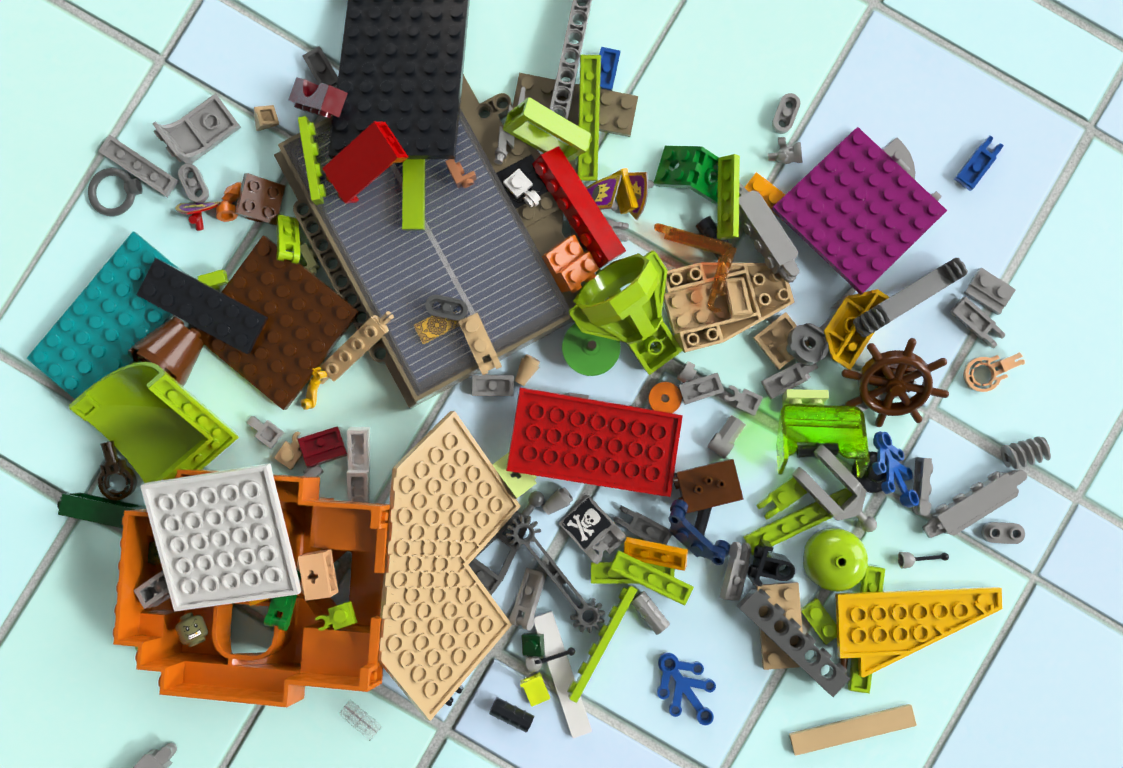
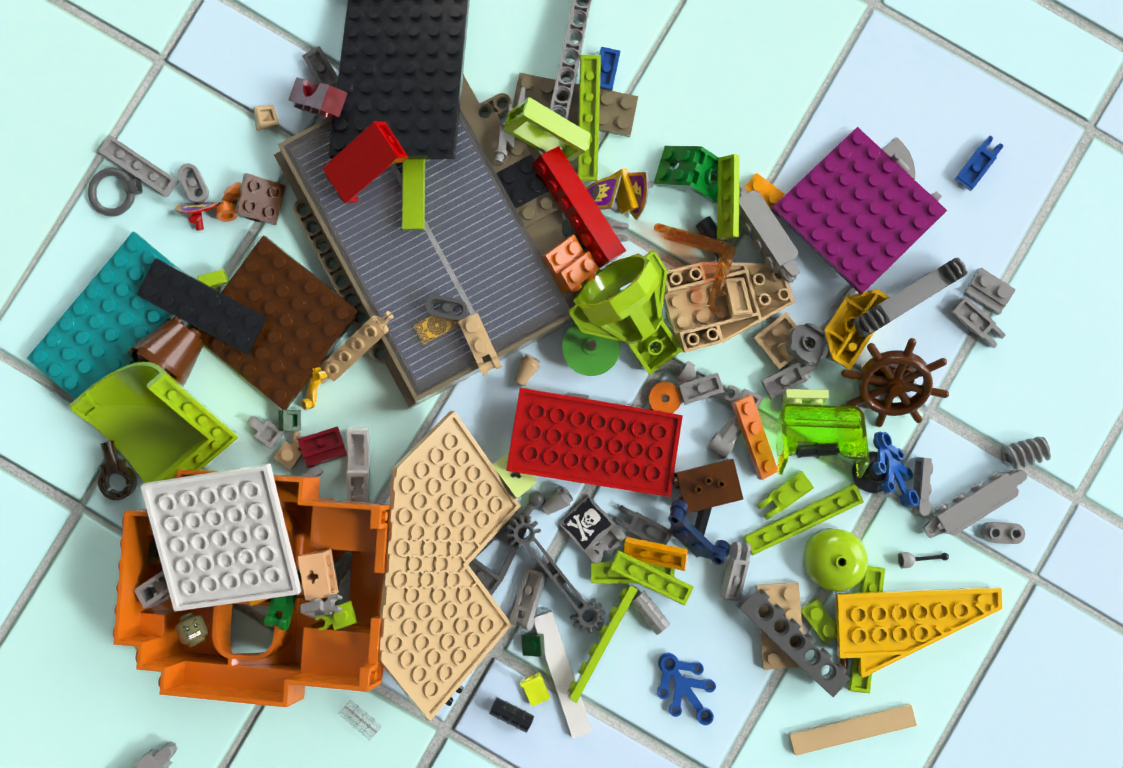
(94, 508): dark green window -> none
(198, 130): light grey bracket -> none
(288, 239): lime plate -> none
(289, 420): none -> plate
(310, 258): olive bracket -> none
(313, 168): lime plate -> none
(319, 608): none -> light grey plate
(457, 171): nougat bracket -> none
(493, 385): light grey plate -> none
(518, 185): white plate -> none
(535, 663): hinge -> none
(755, 437): none -> orange plate
(768, 564): black pin -> none
(786, 114): light grey plate -> none
(787, 154): light grey piece -> none
(853, 506): light grey piece -> none
(1003, 366): light nougat pin -> none

